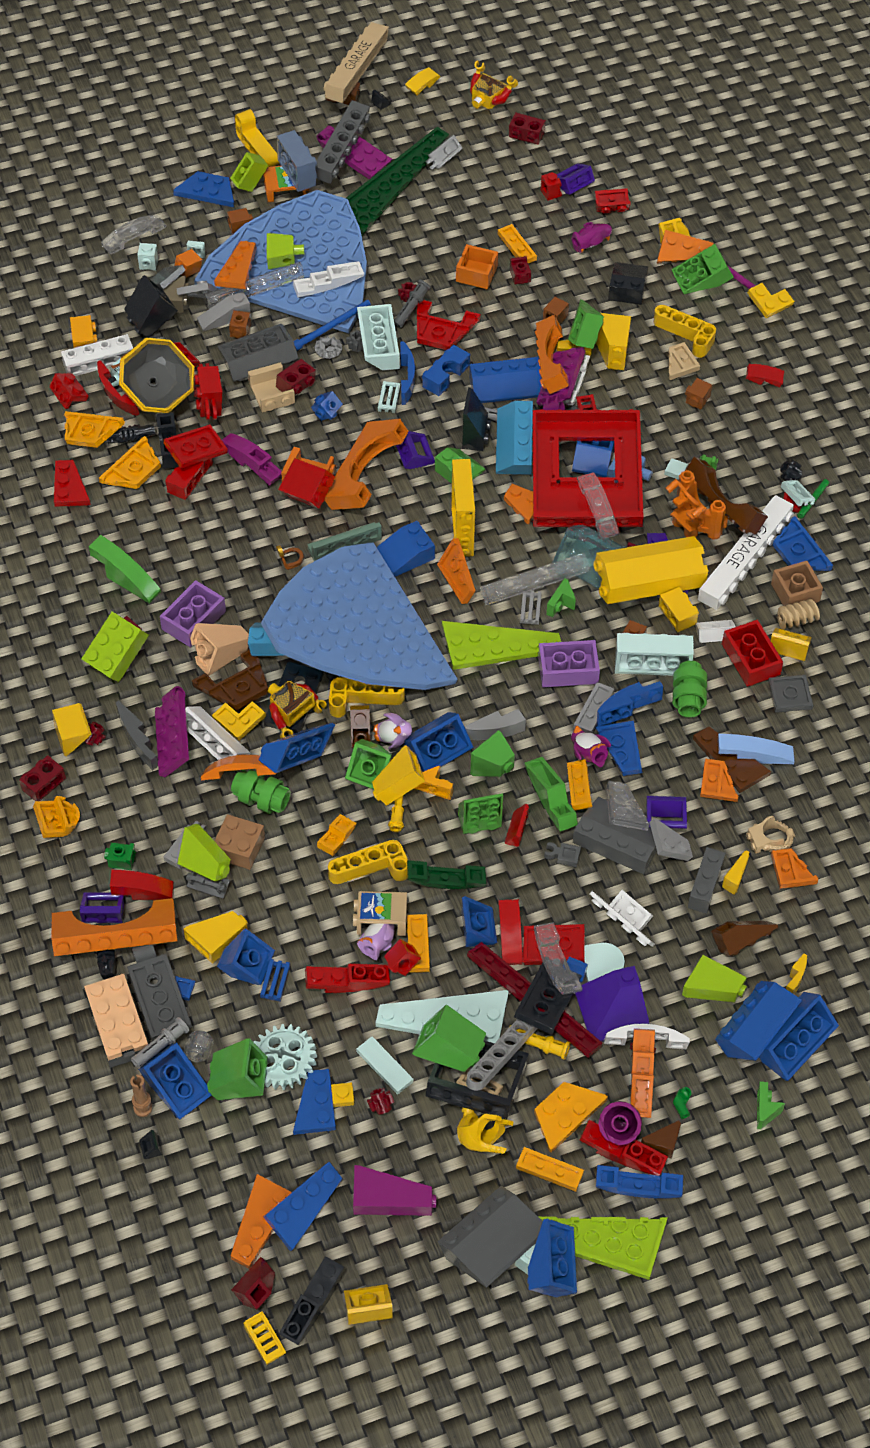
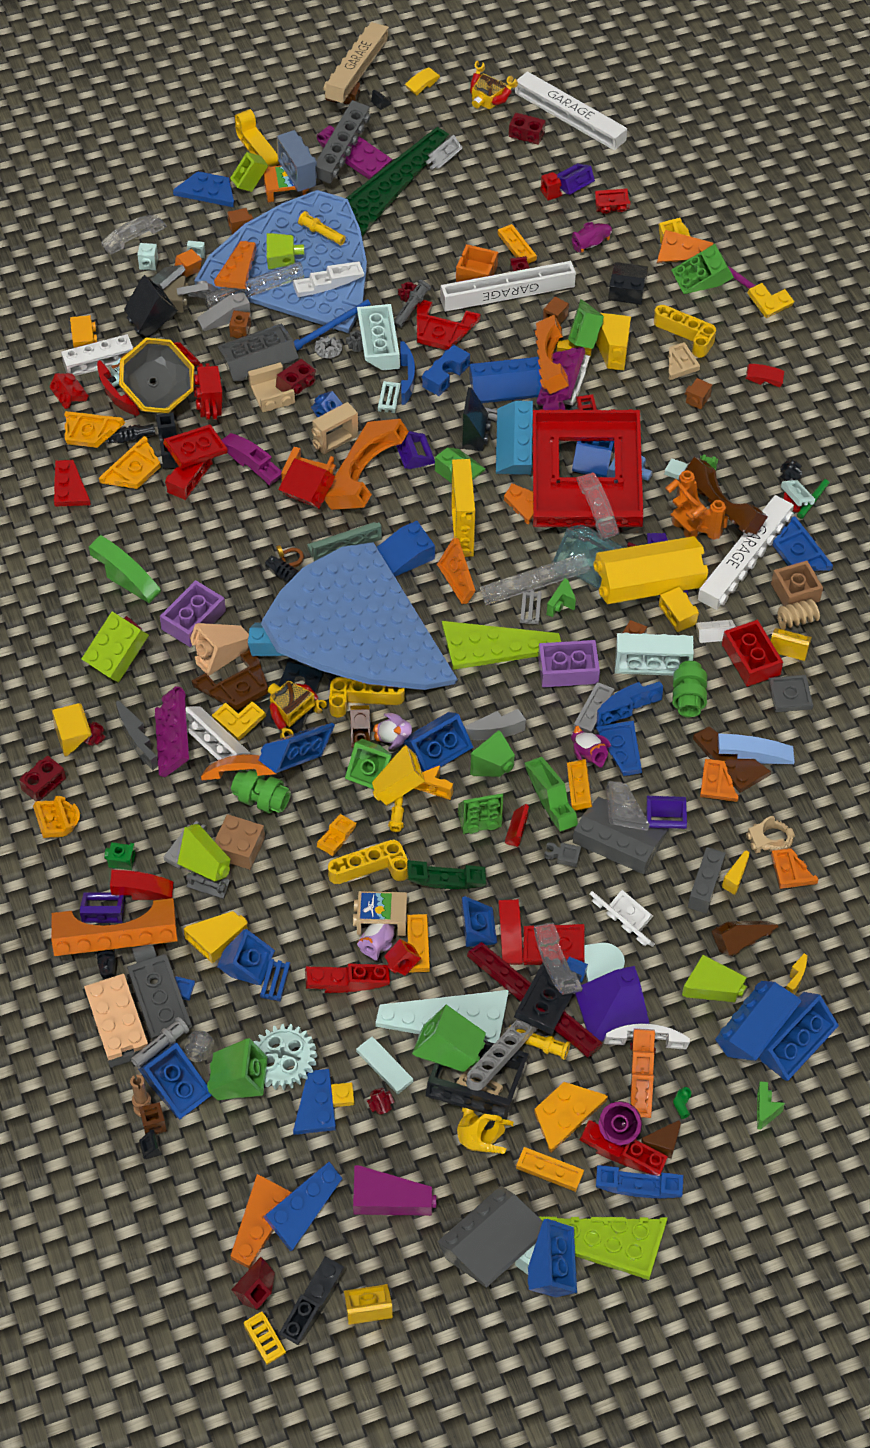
(152, 1118): none -> reddish brown brick
(281, 568): none -> black hinge
(315, 225): none -> yellow pin
(343, 415): none -> tan window
(507, 286): none -> white brick
(571, 111): none -> white brick
(670, 842): light grey wing -> none

